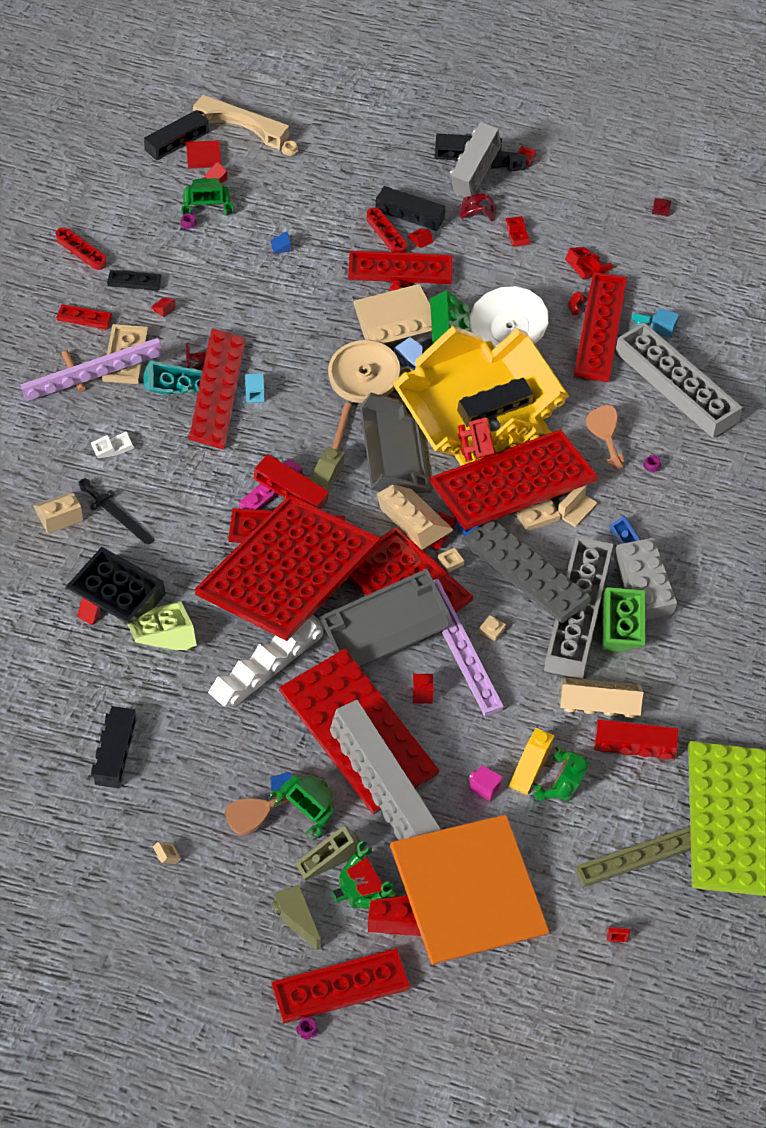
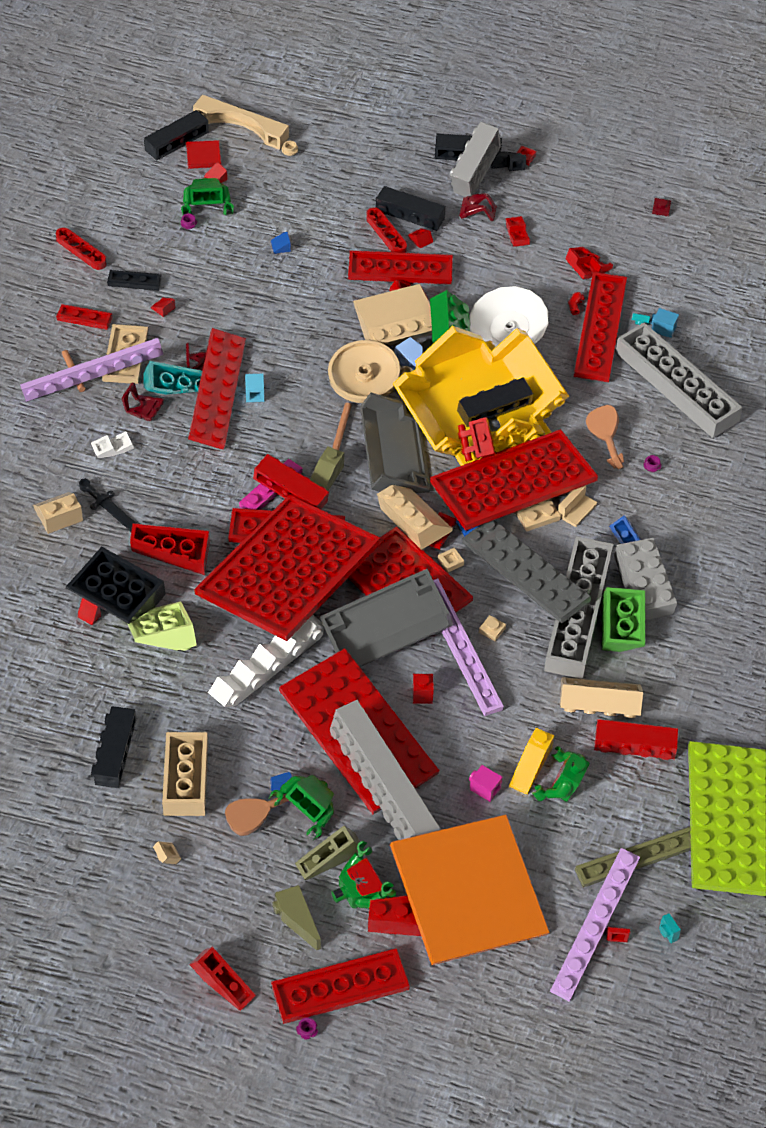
(148, 407): none -> dark red piece
(172, 545): none -> red wedge
(185, 774): none -> tan brick
(222, 978): none -> red slope
(594, 924): none -> lavender plate
(669, 928): none -> teal plate

